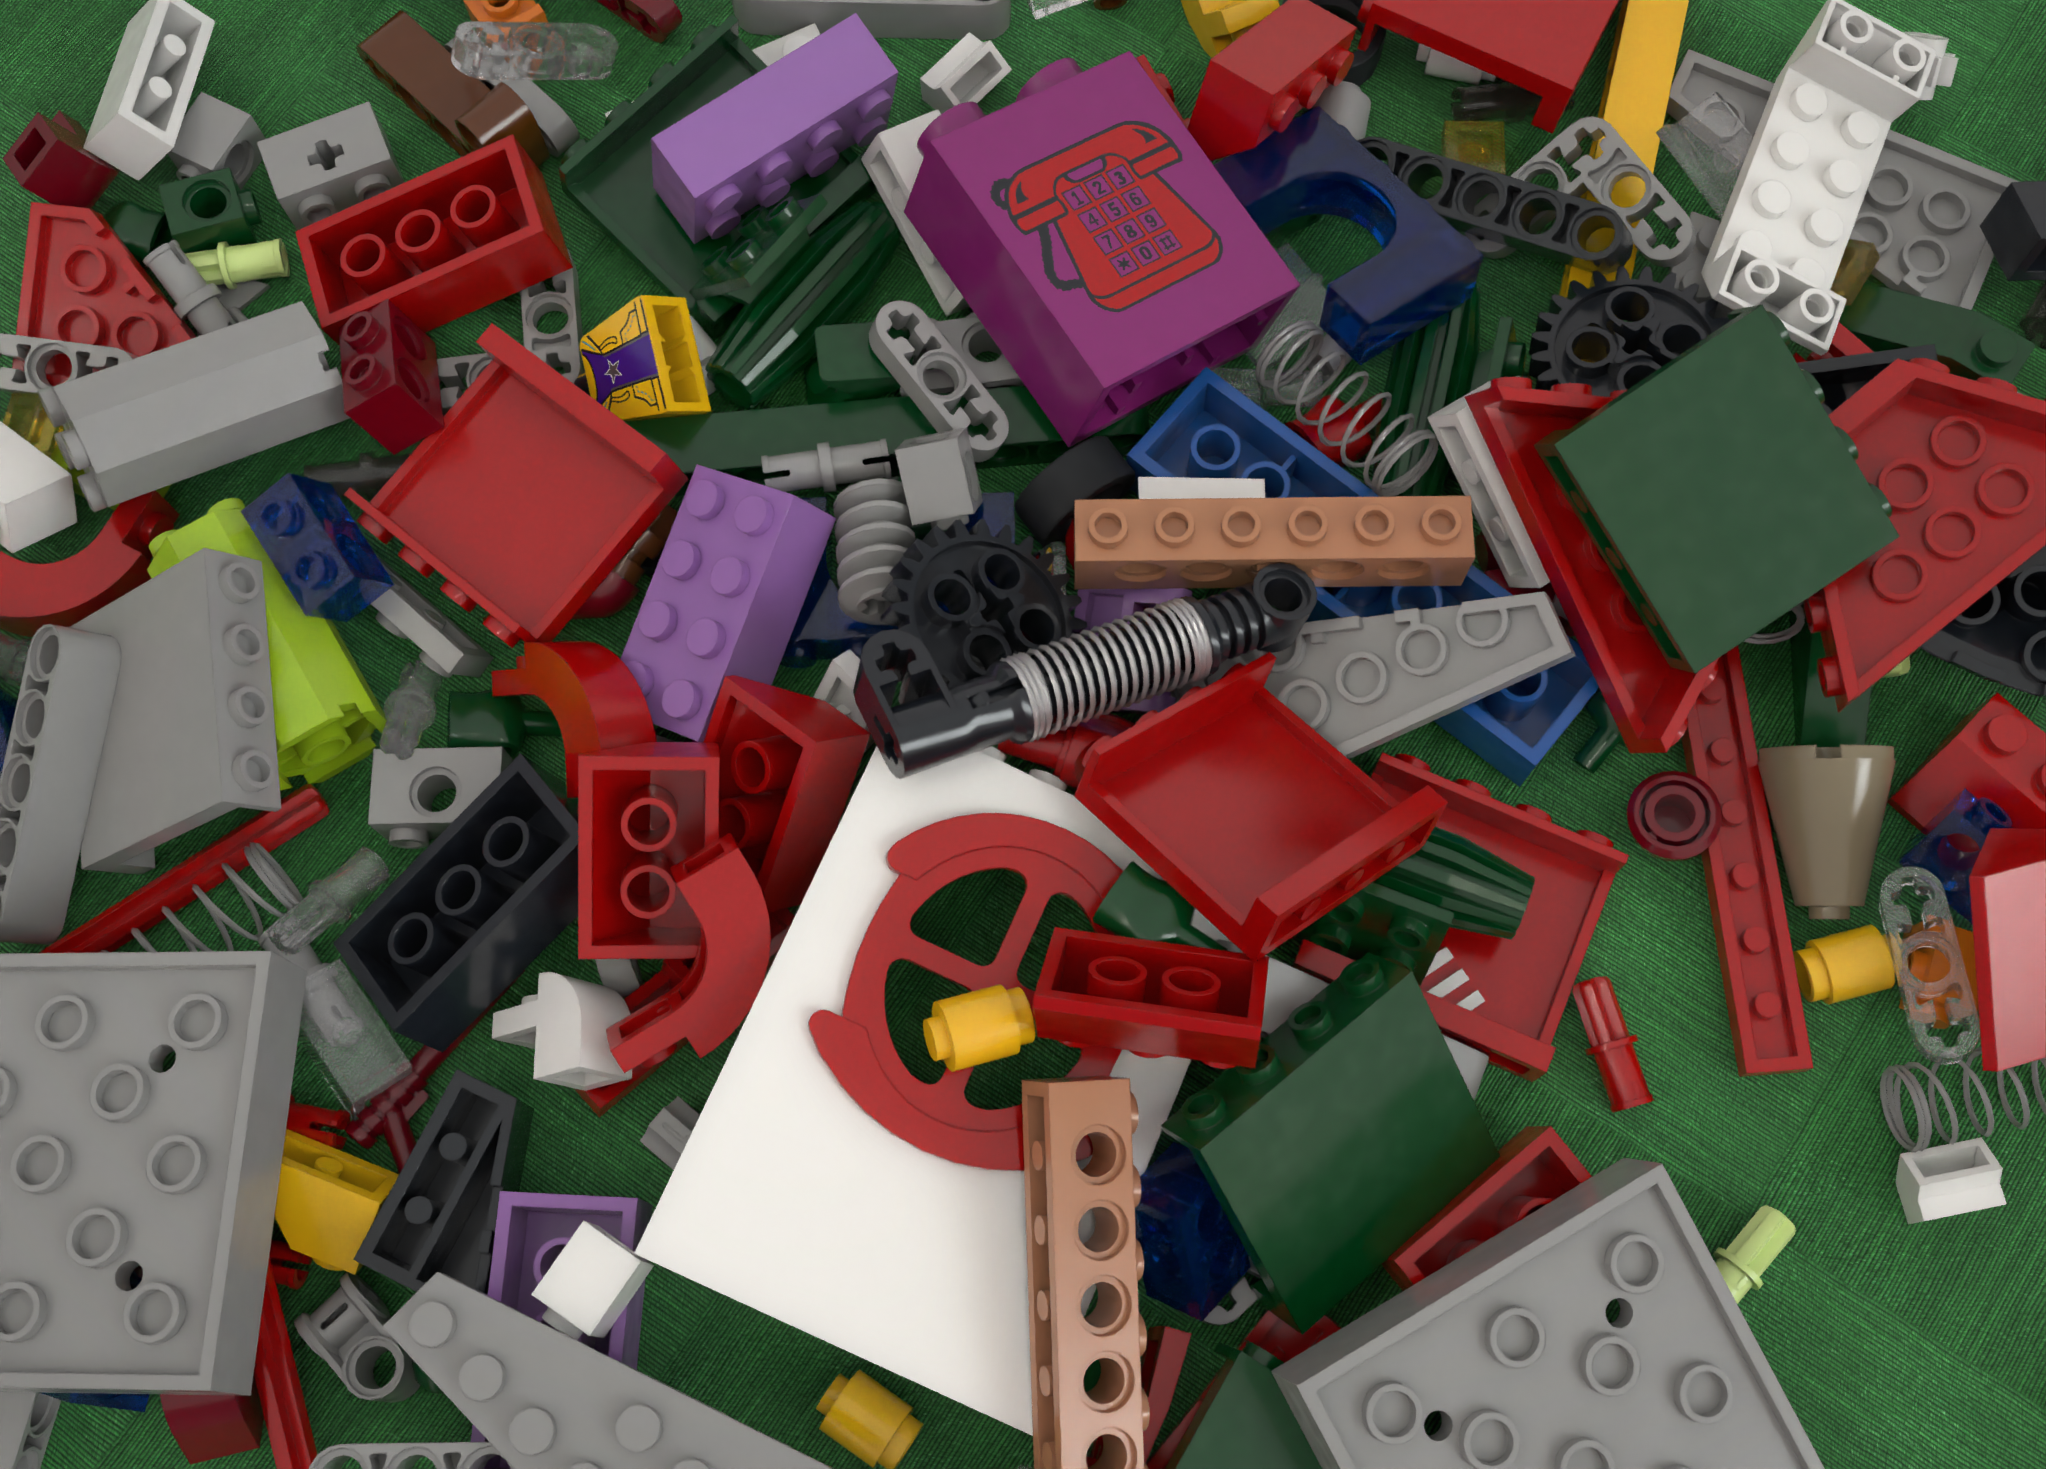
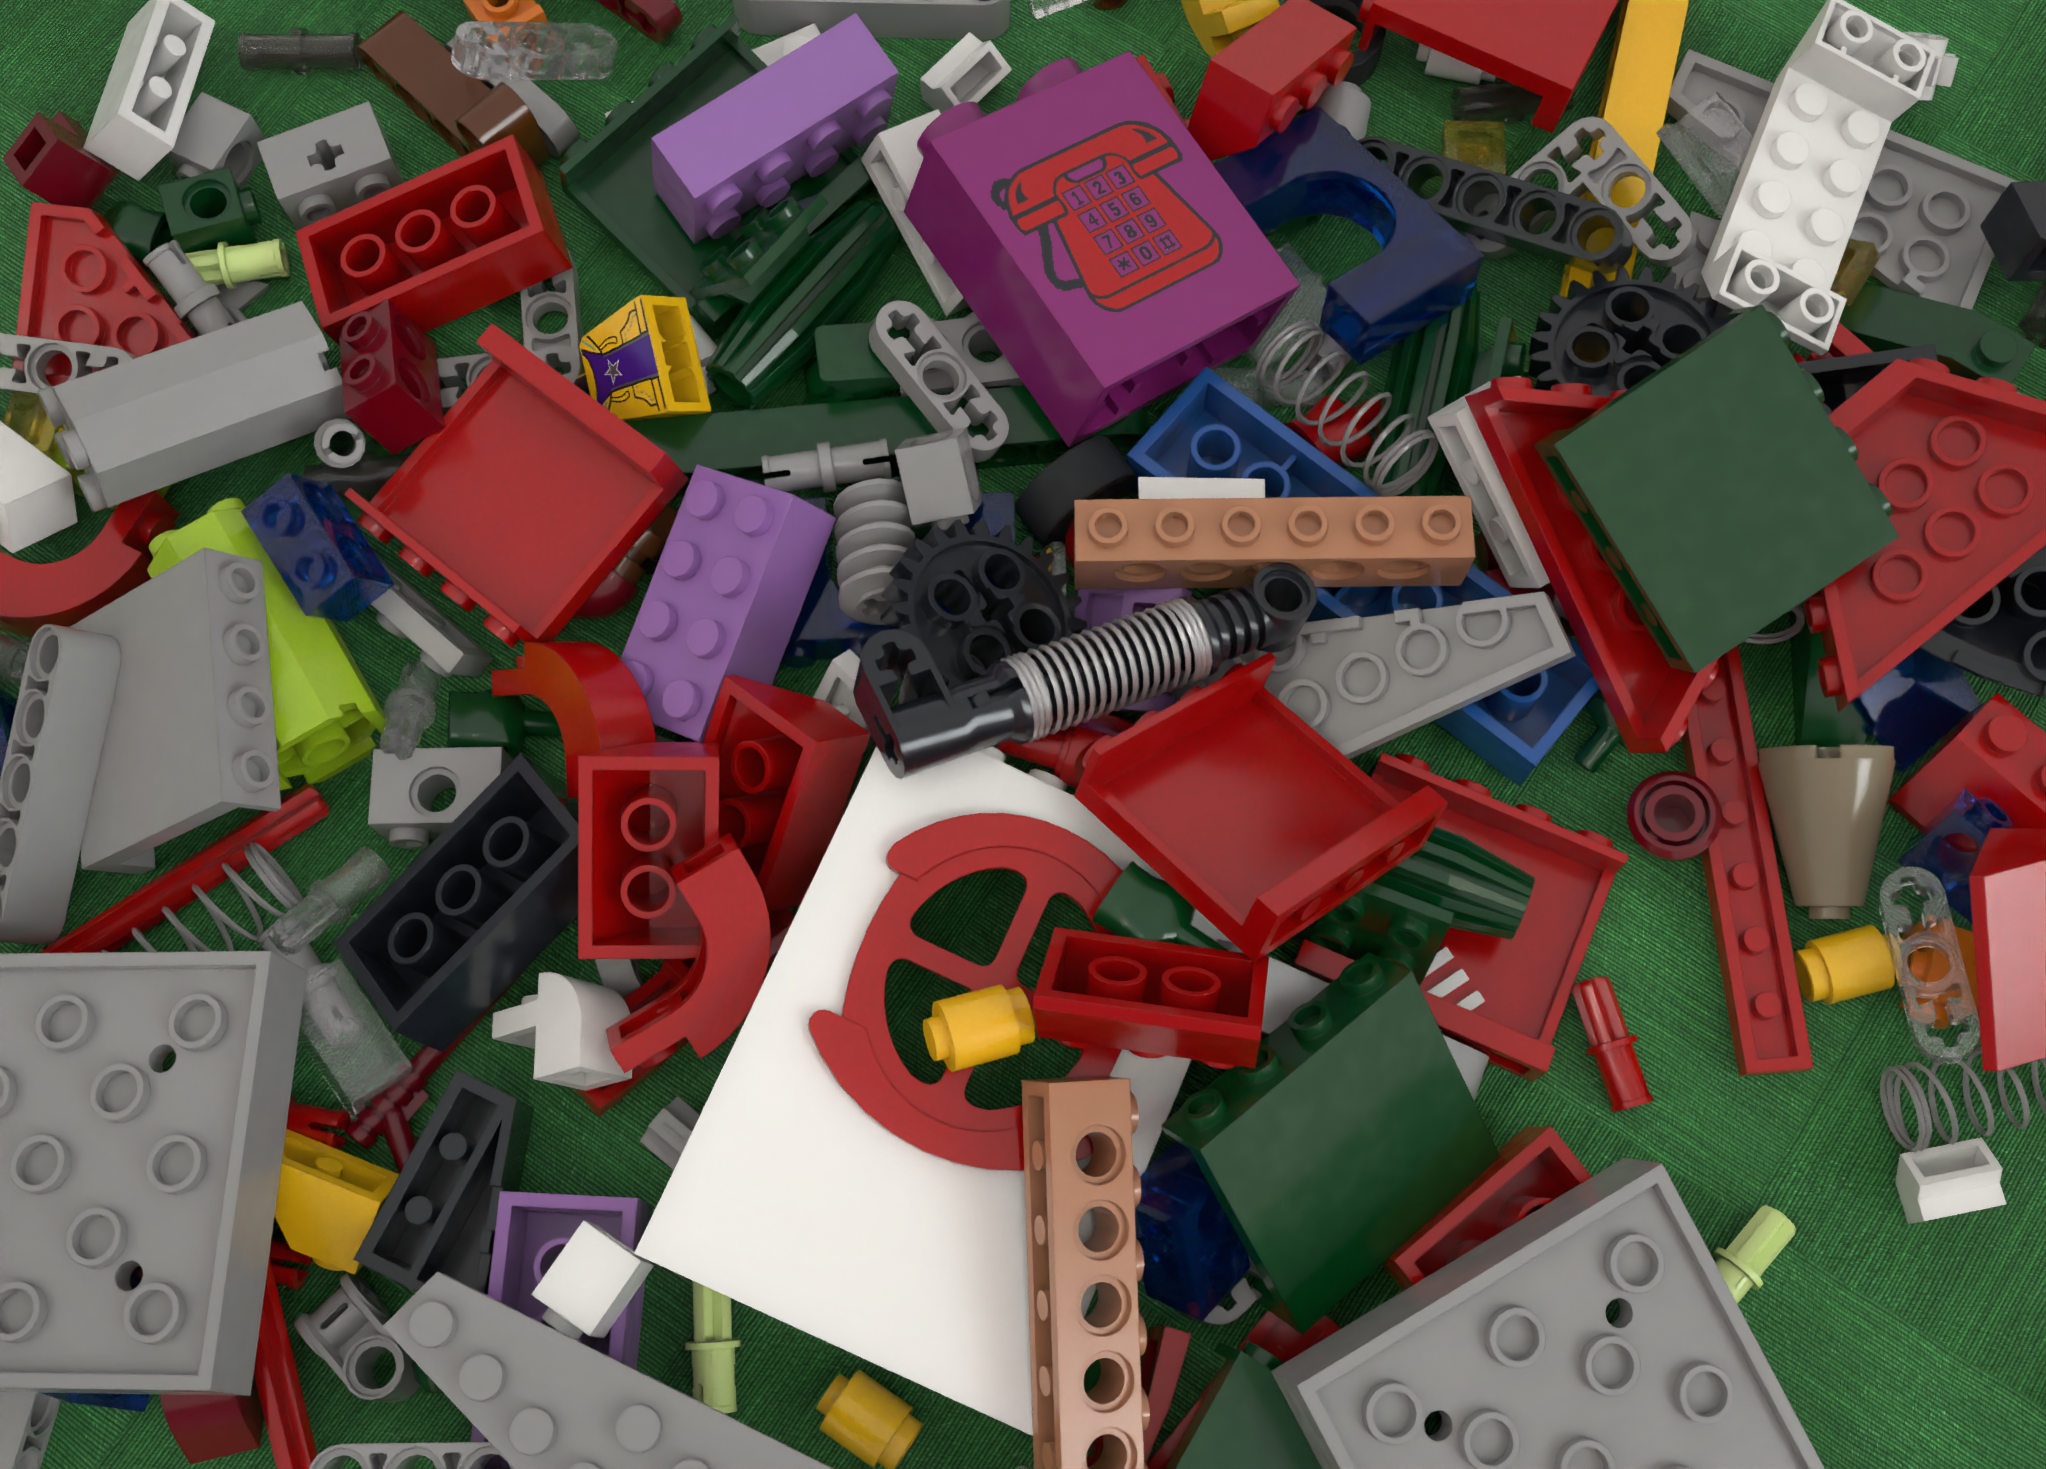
(299, 51): none -> clear smoke pin
(355, 448): none -> light grey pin
(713, 1349): none -> yellowish green axle
(1916, 705): none -> clear blue piece

